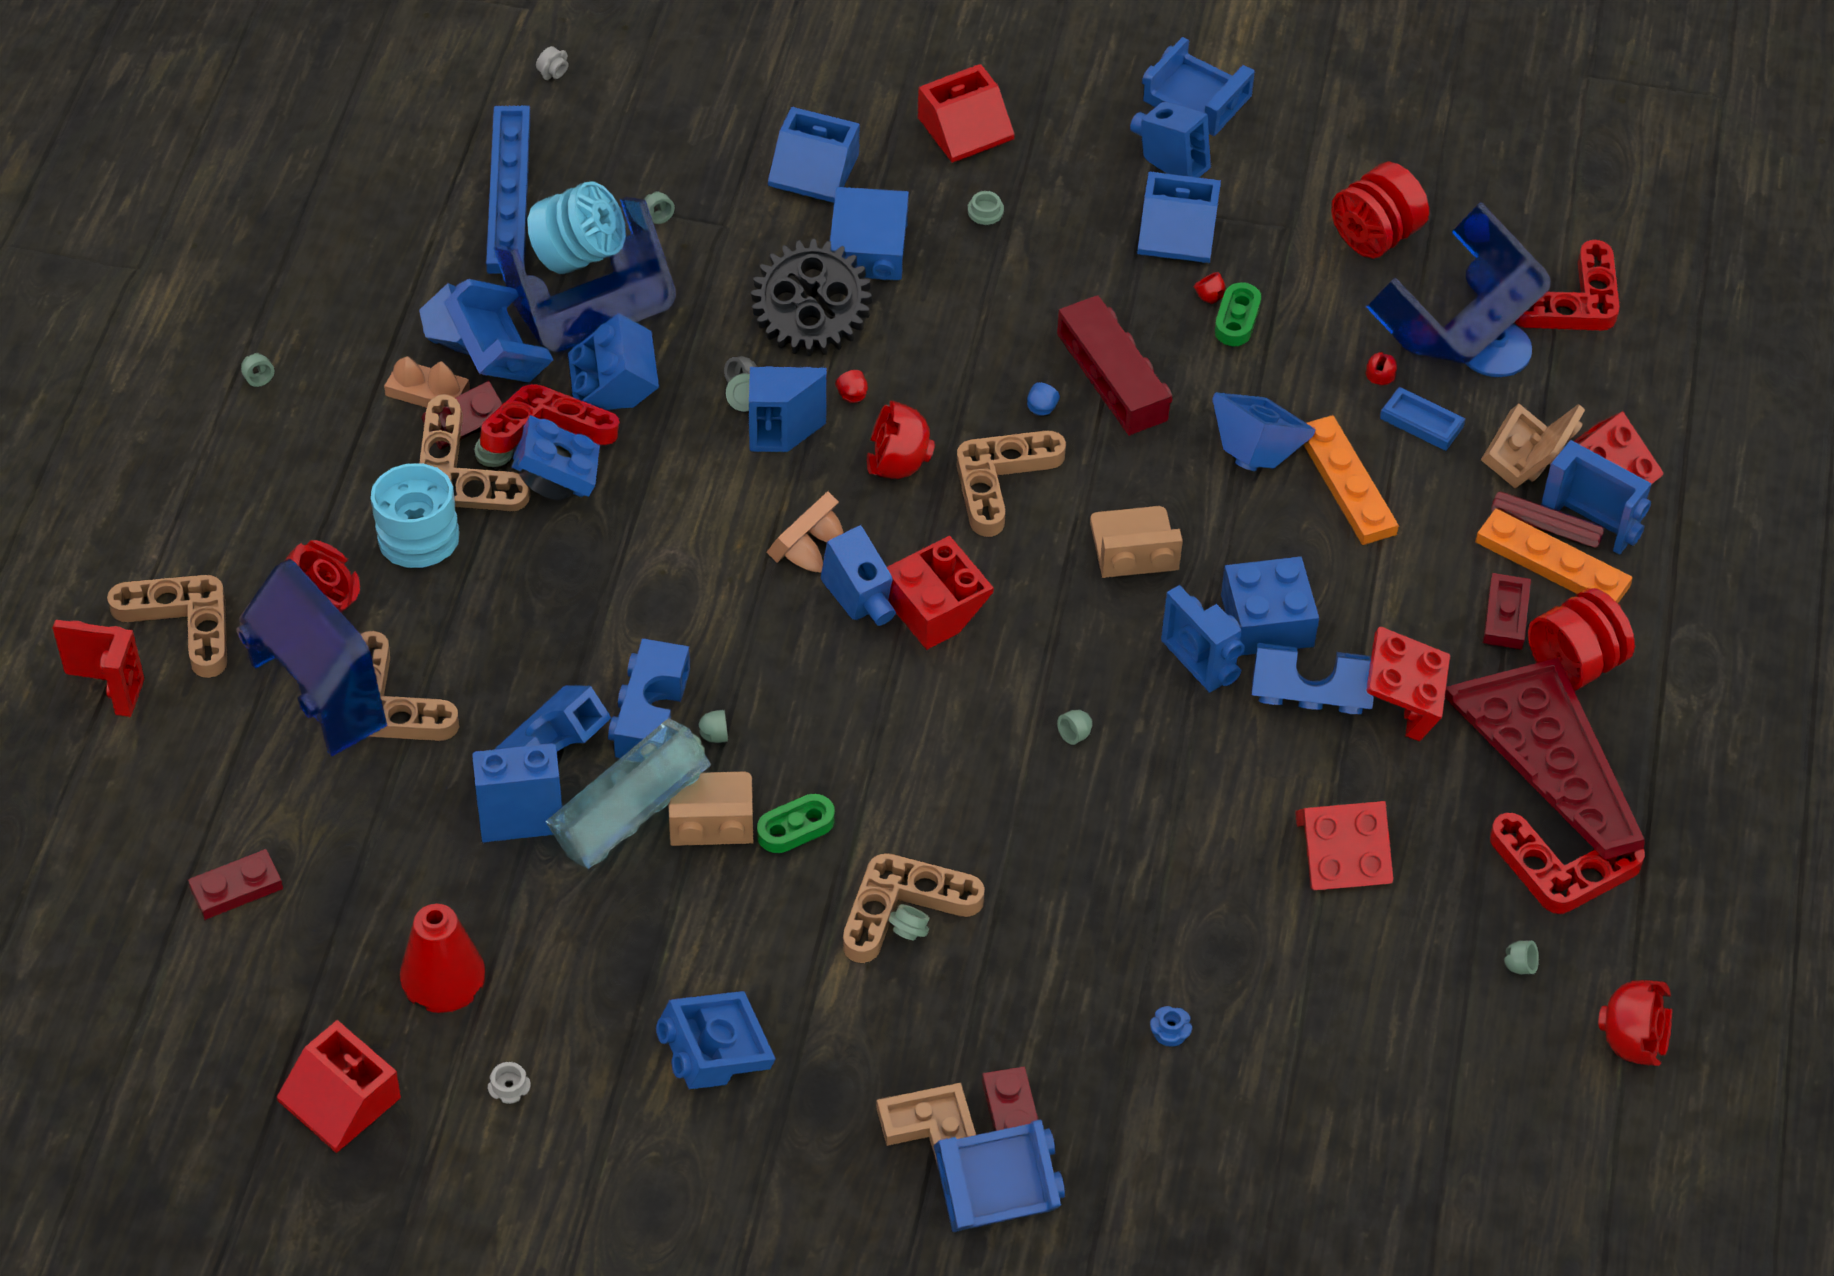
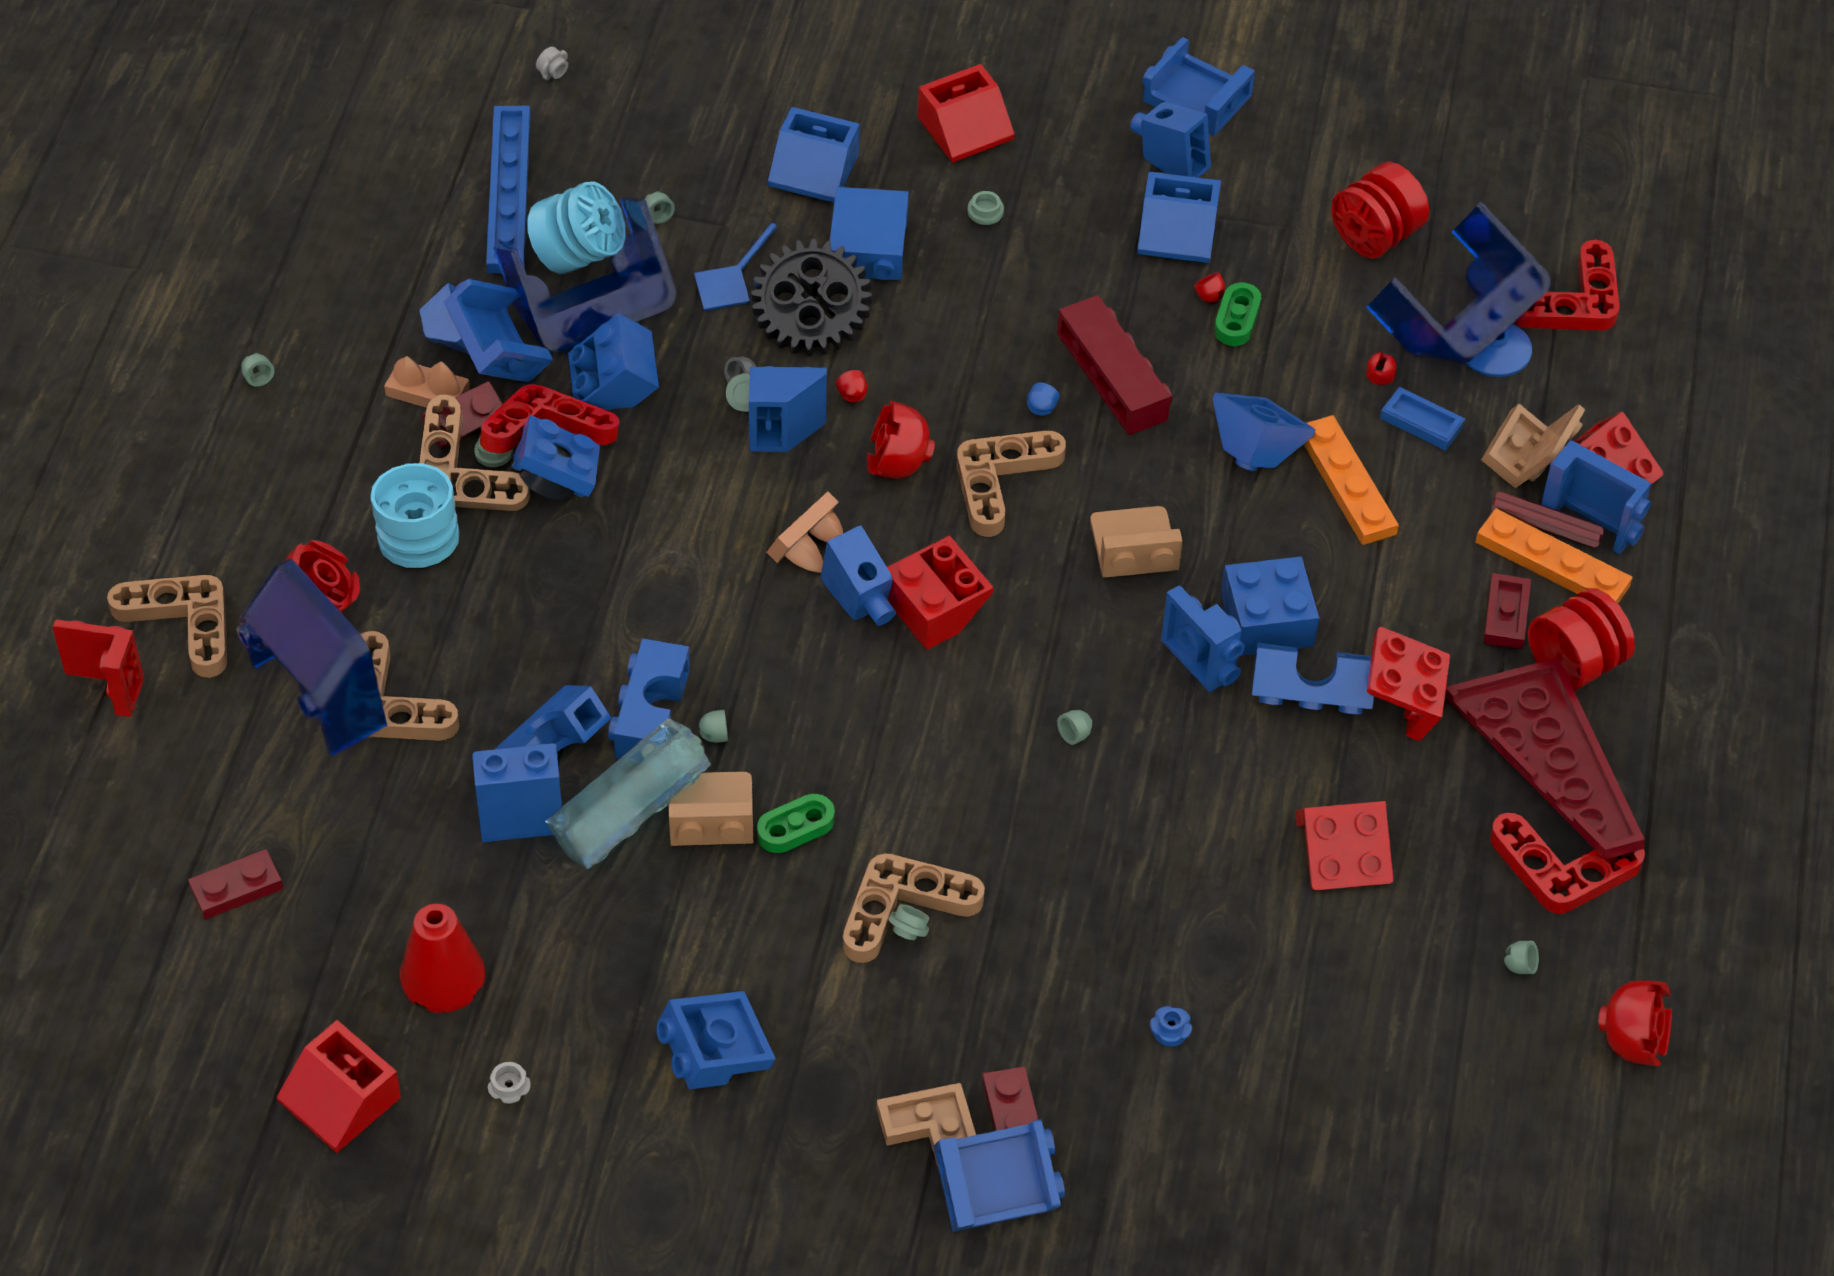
(726, 285): none -> blue piece

